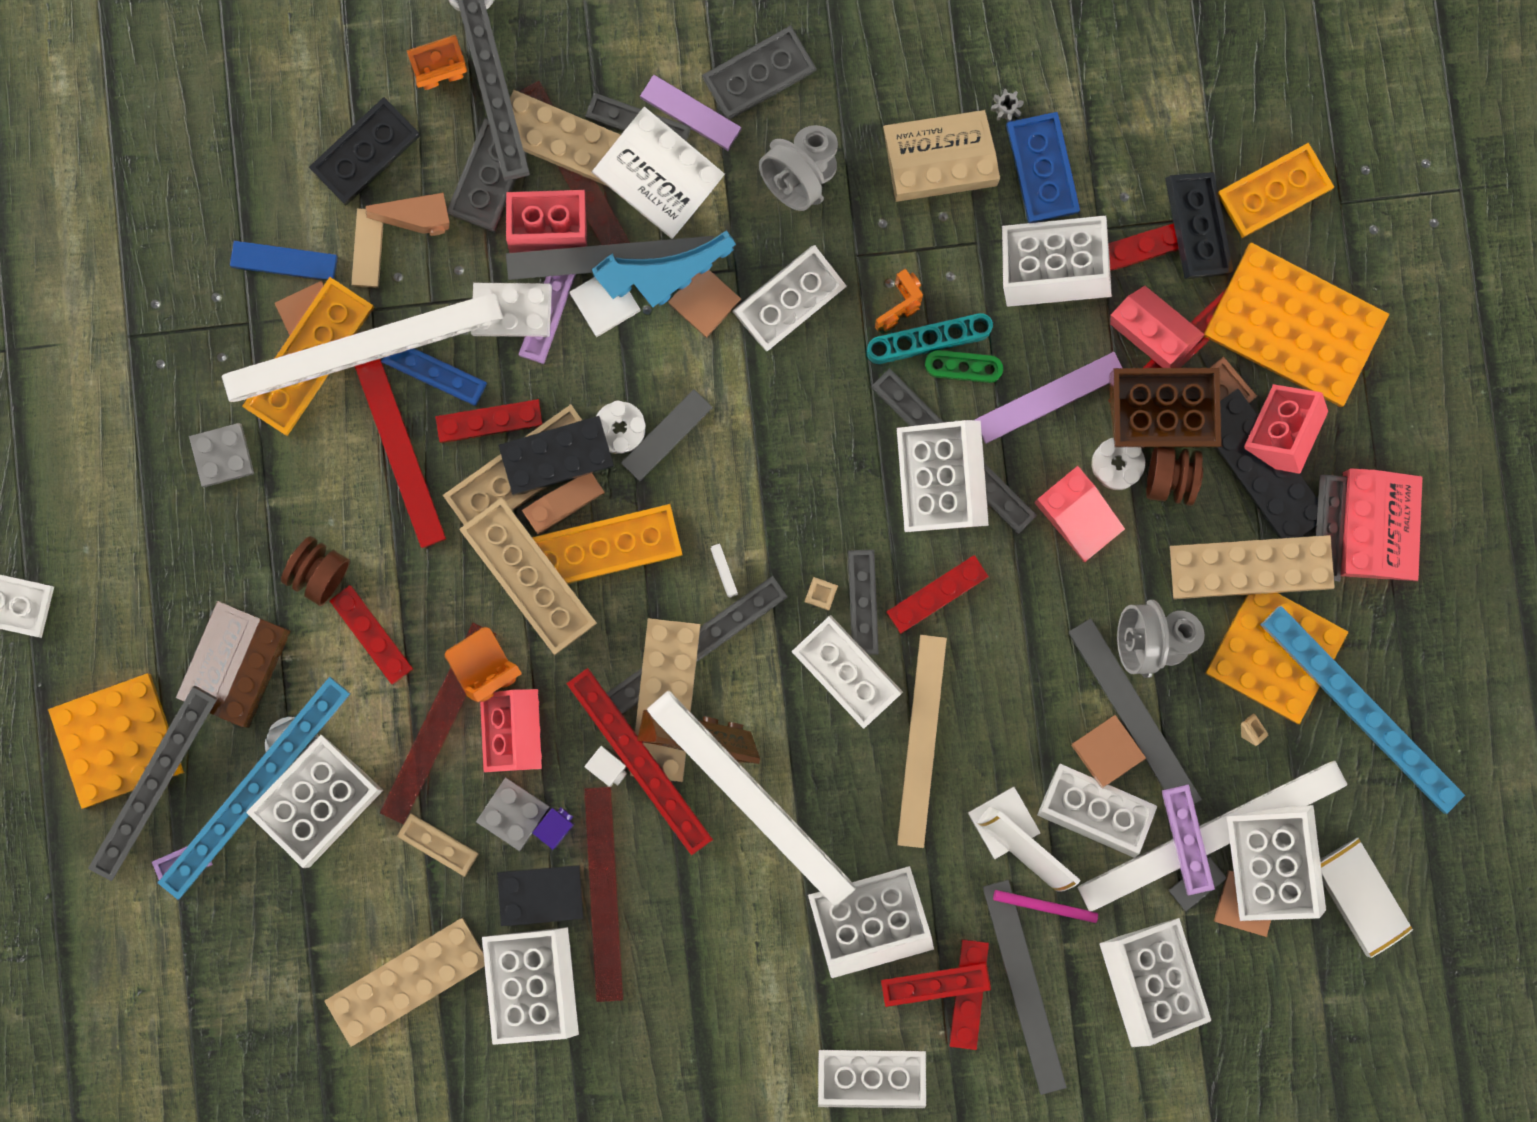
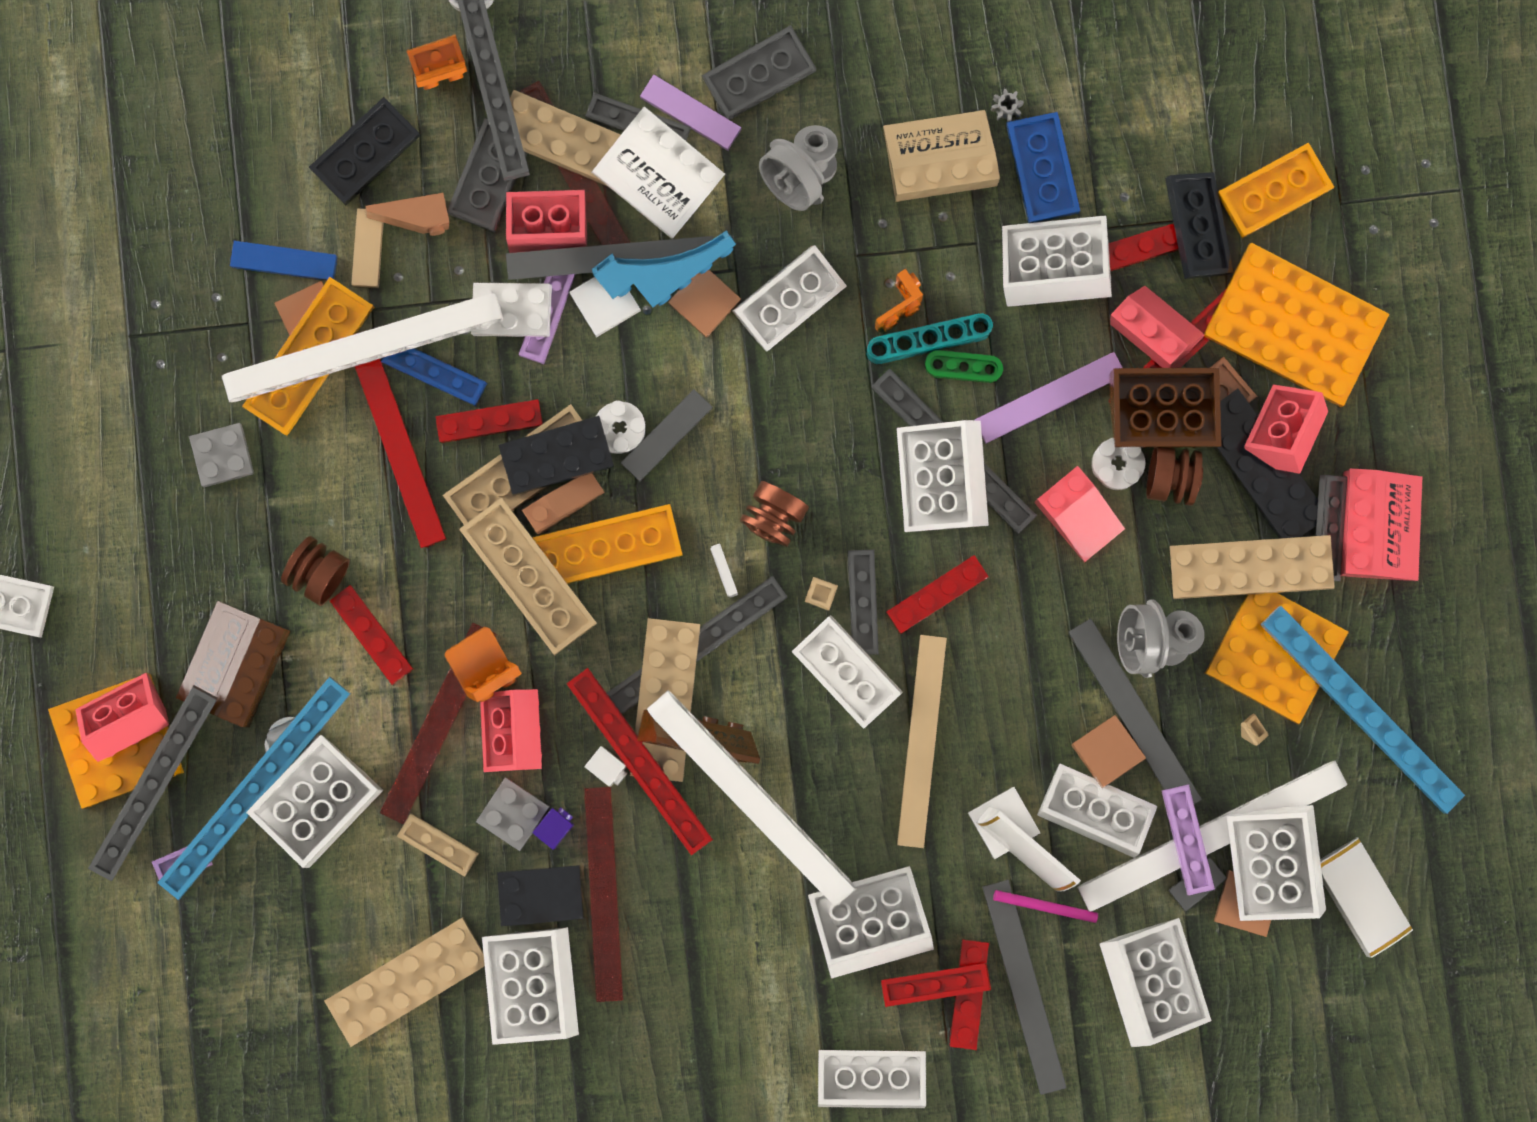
(121, 717): none -> coral slope
(774, 513): none -> copper wheel

